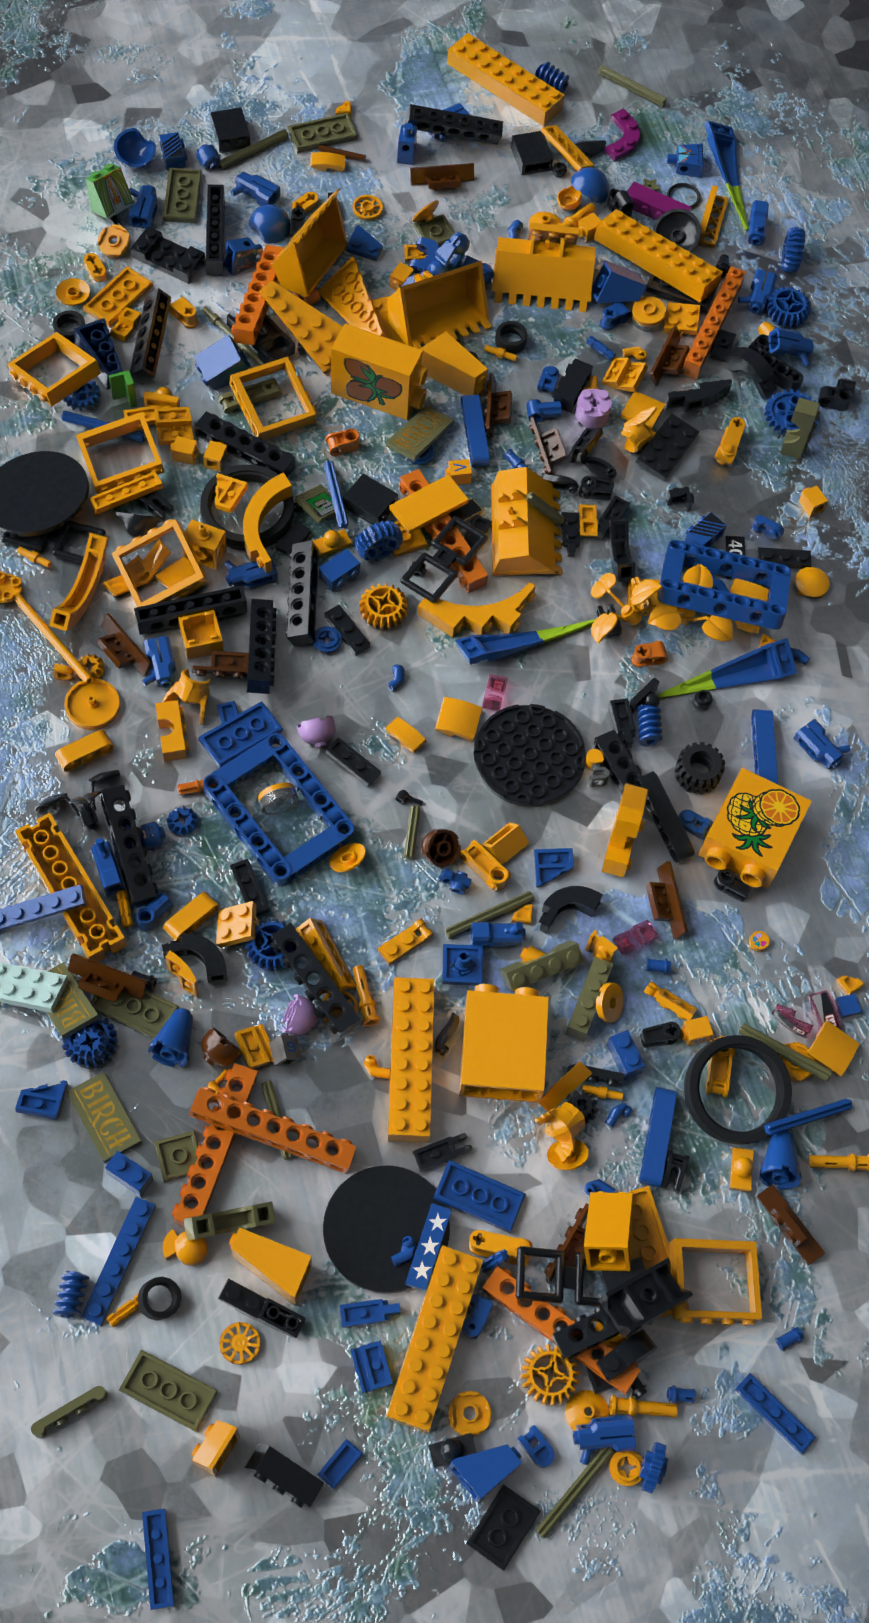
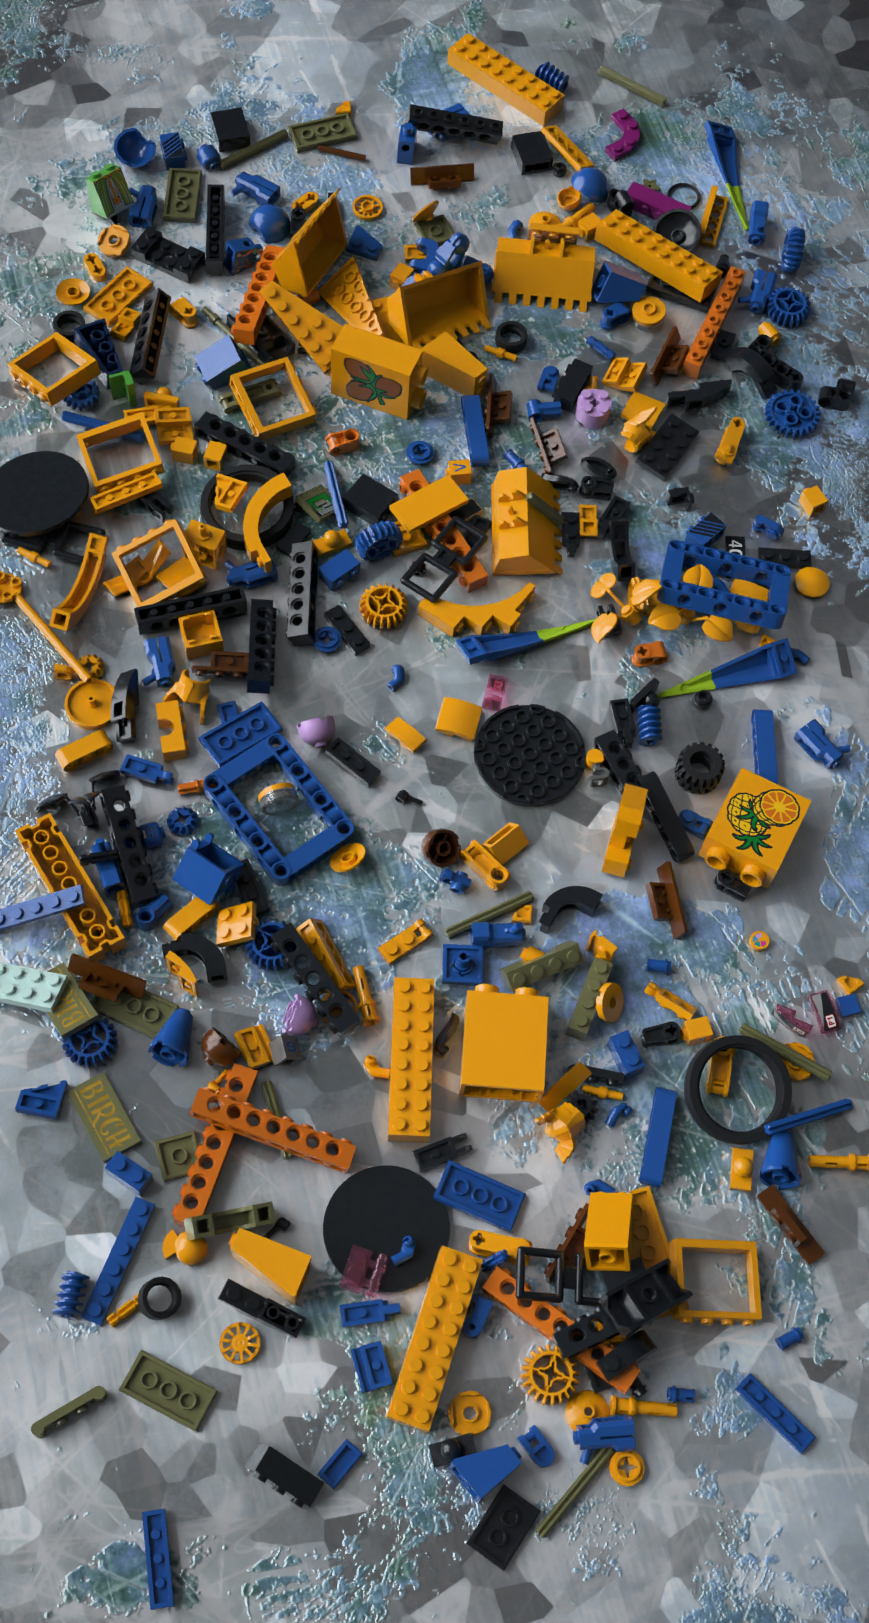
(85, 1051): blue gear -> none
(98, 857): none -> black axle
(121, 648): reddish brown bracket -> none
(123, 705): none -> black slope
(138, 524): black hat -> none
(145, 770): none -> blue plate
(151, 981): black pin -> none
(208, 870): none -> blue container
(216, 1447): light orange slope -> none
(281, 1223): none -> black hand
(326, 160): light orange slope -> none
(356, 1270): none -> clear pink plate
(412, 832): olive axle -> none
(420, 433): olive tile -> none
(428, 1247): blue tile -> none
(551, 864): blue wing -> none
(577, 1158): light orange dish -> none
(584, 445): black hinge -> none
(591, 147): black arm -> none
(635, 937): clear pink slope -> none
(636, 352): light orange arm -> none
(653, 1467): blue gear -> none
(677, 1163): black piece -> none
(683, 316): light orange plate -> none
(688, 160): blue torso -> none
(790, 342): blue piece -> none
(804, 416): olive arch -> none
(833, 1048): light orange slope -> none

